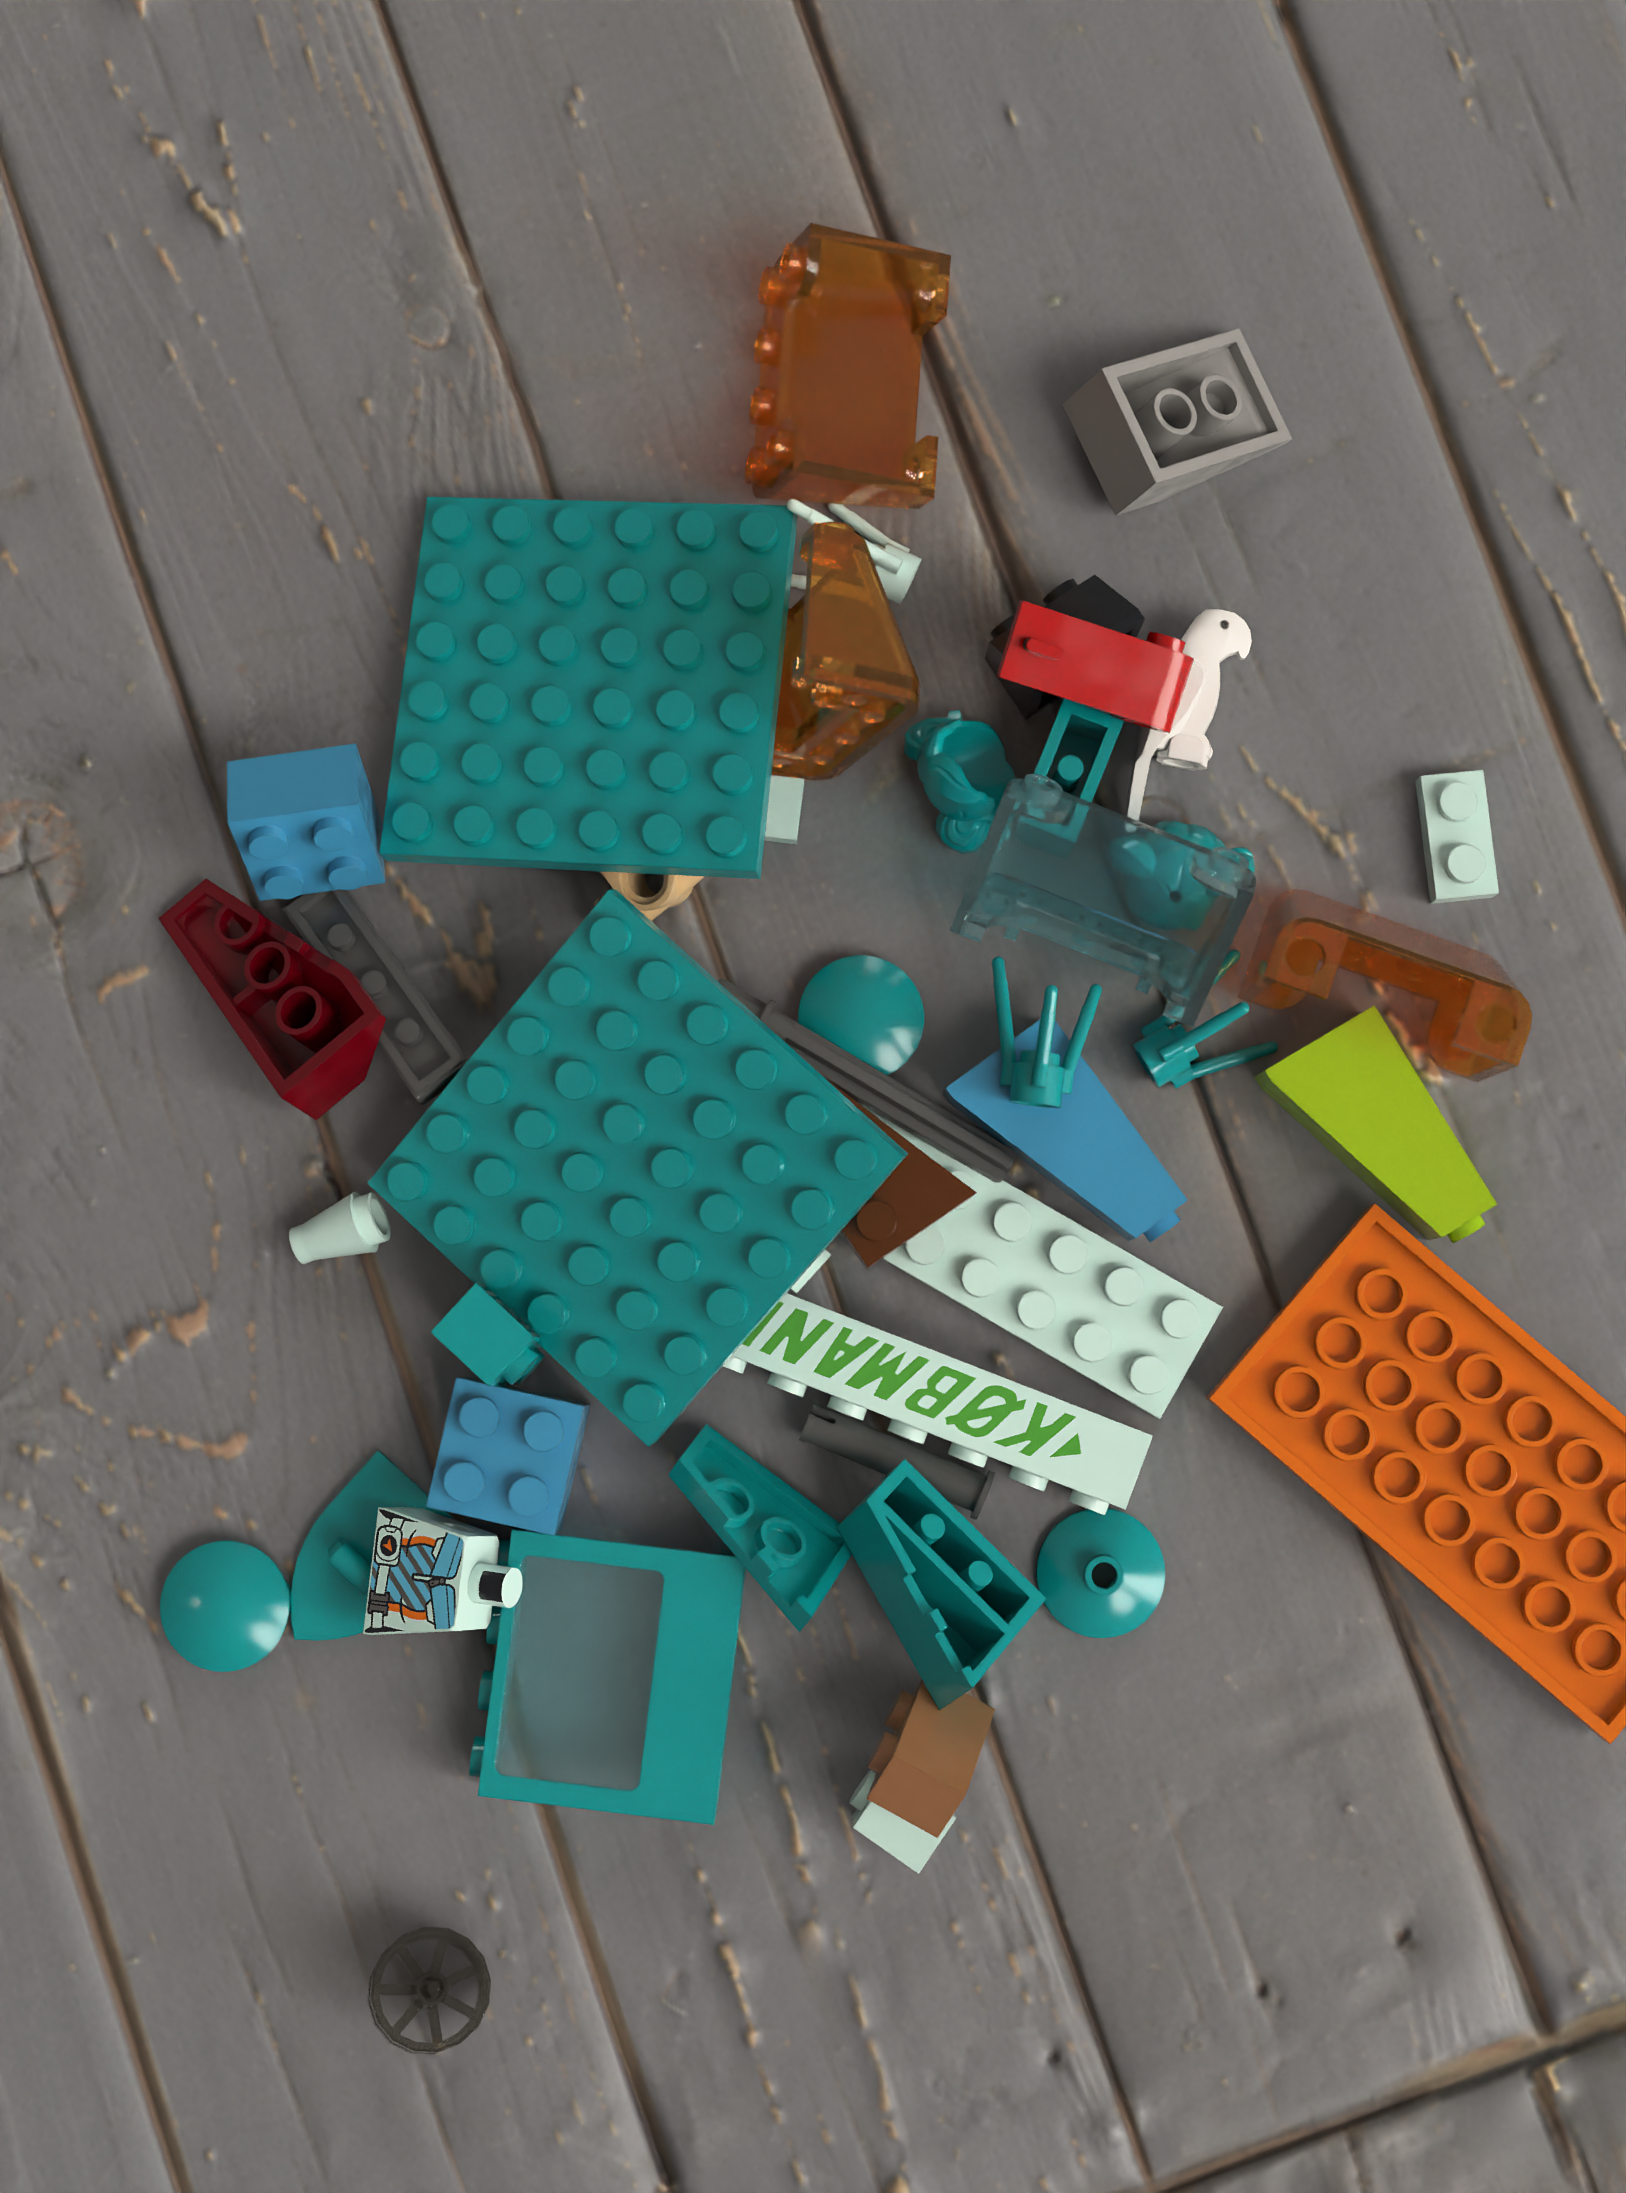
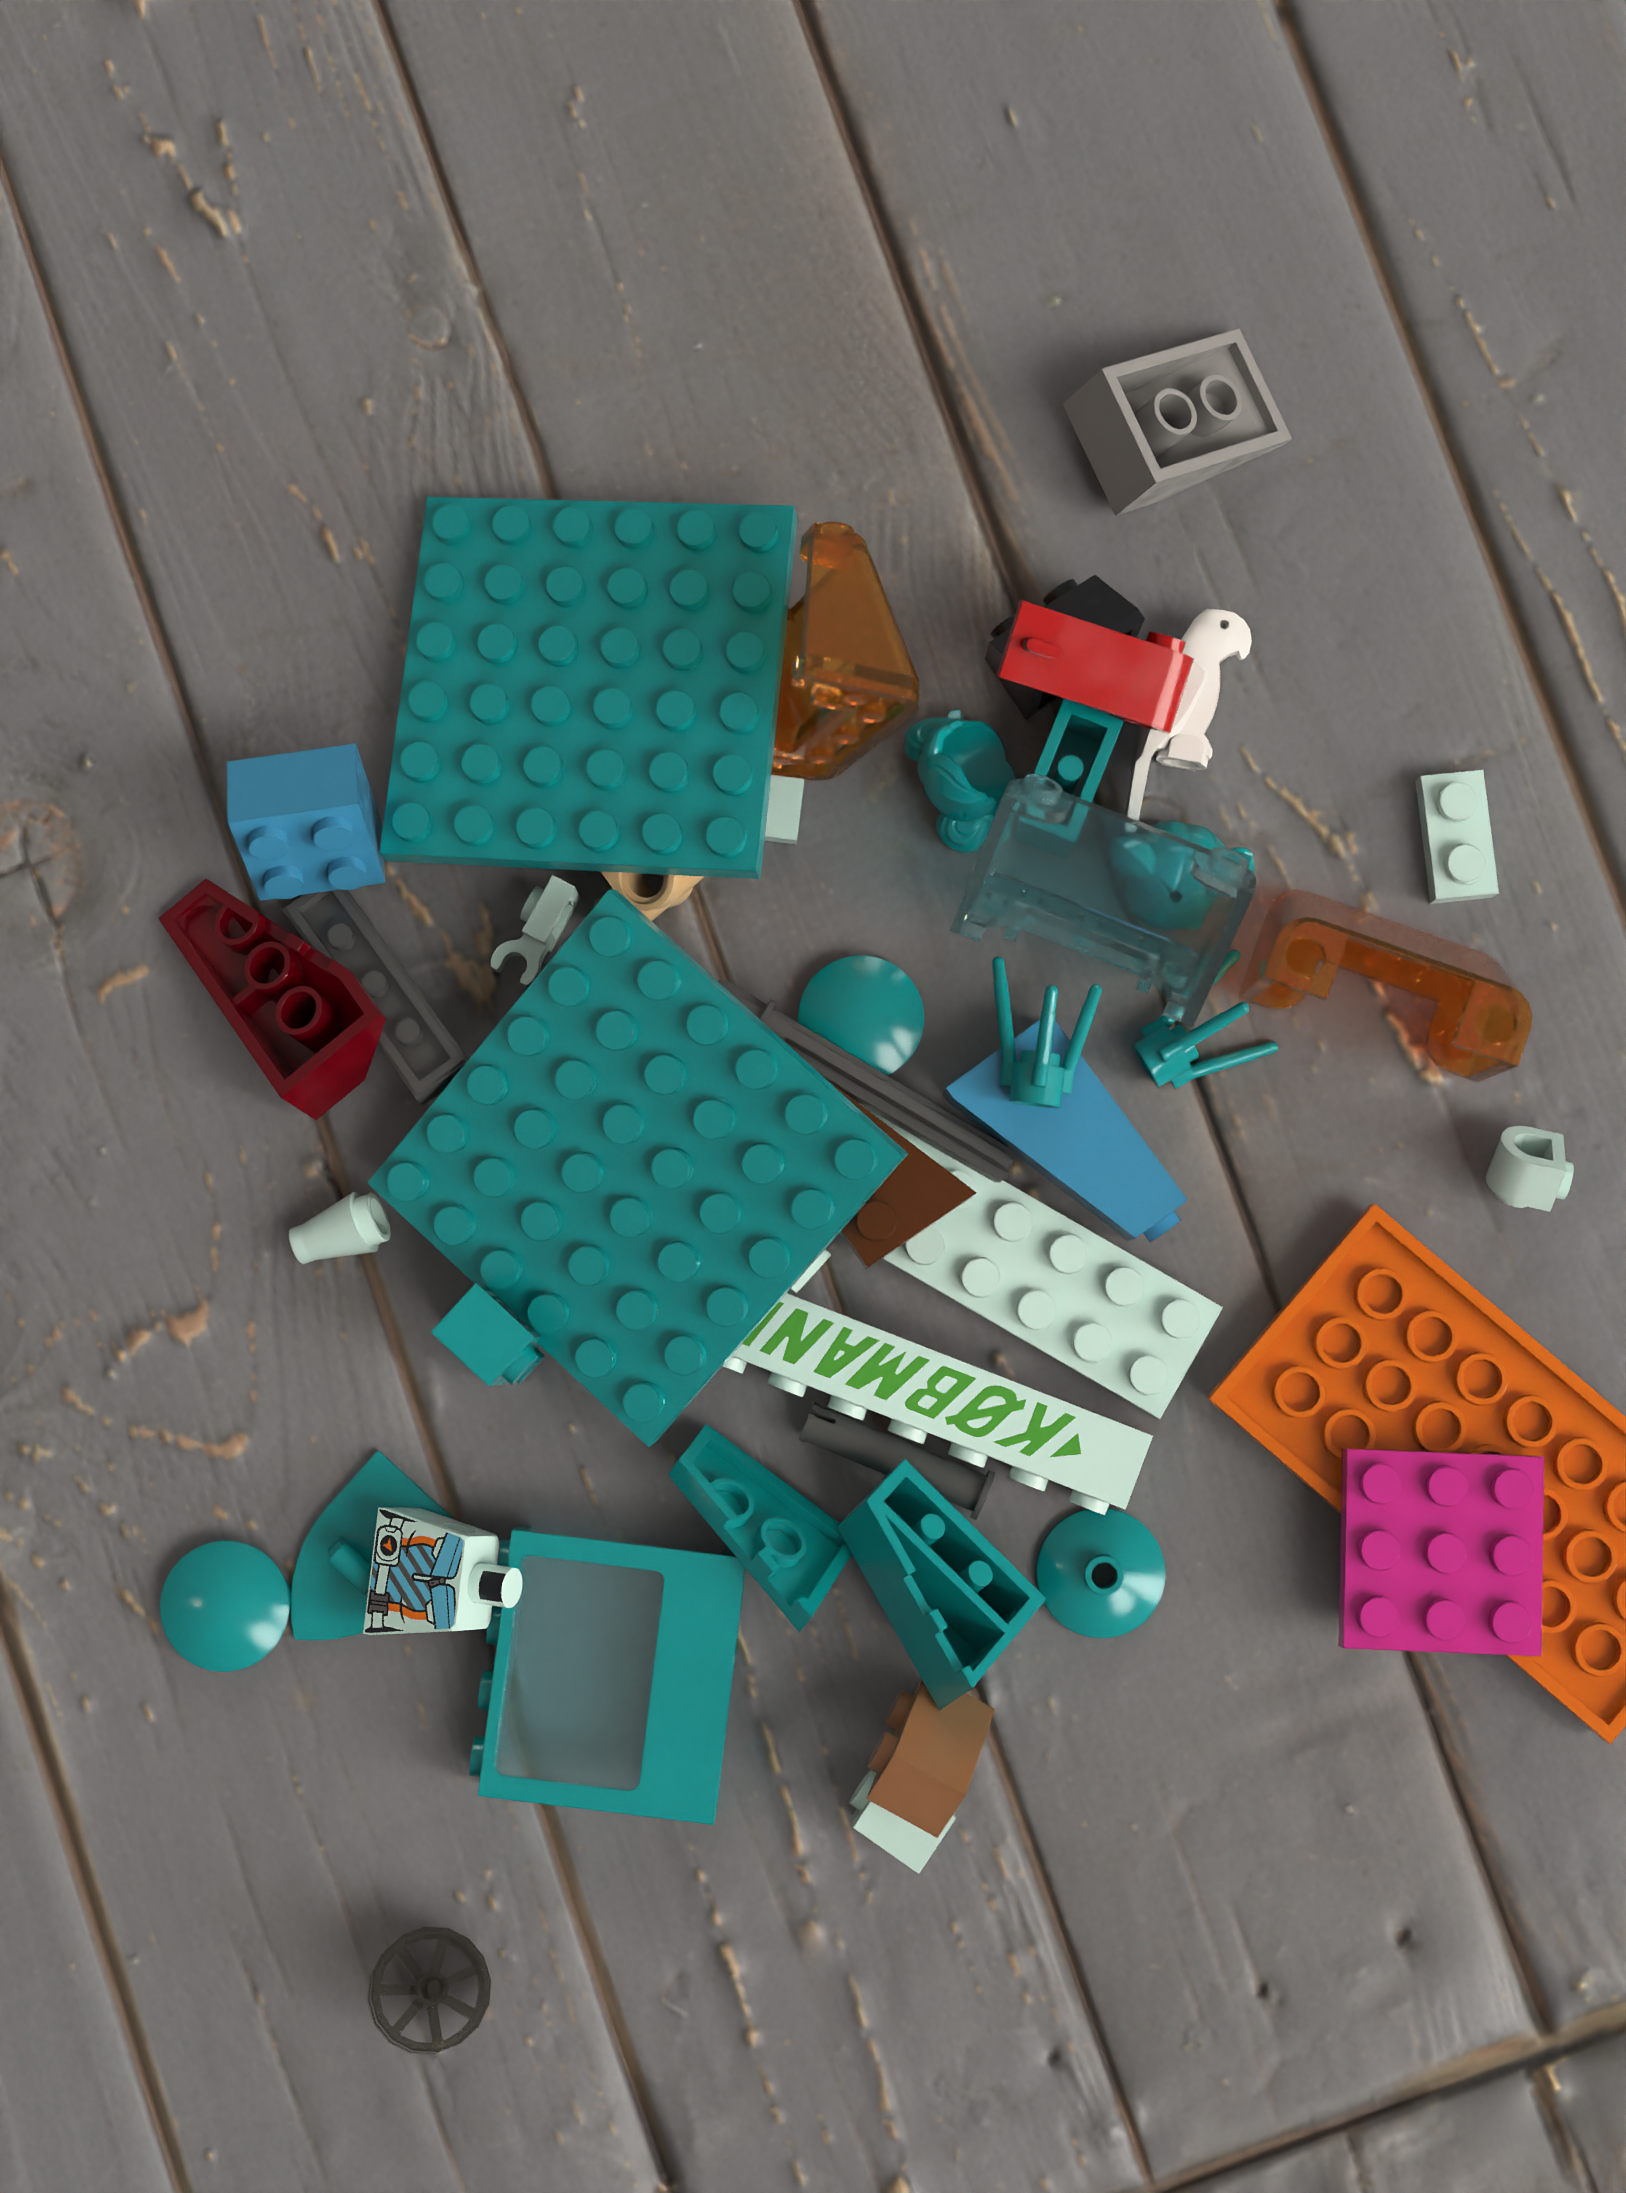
(508, 1455): dark azure brick -> none
(545, 918): none -> light aqua plate
(845, 371): clear orange windscreen -> none
(892, 560): light aqua plant -> none
(1381, 1123): lime slope -> none
(1441, 1552): none -> dark pink plate
(1530, 1168): none -> light aqua plate

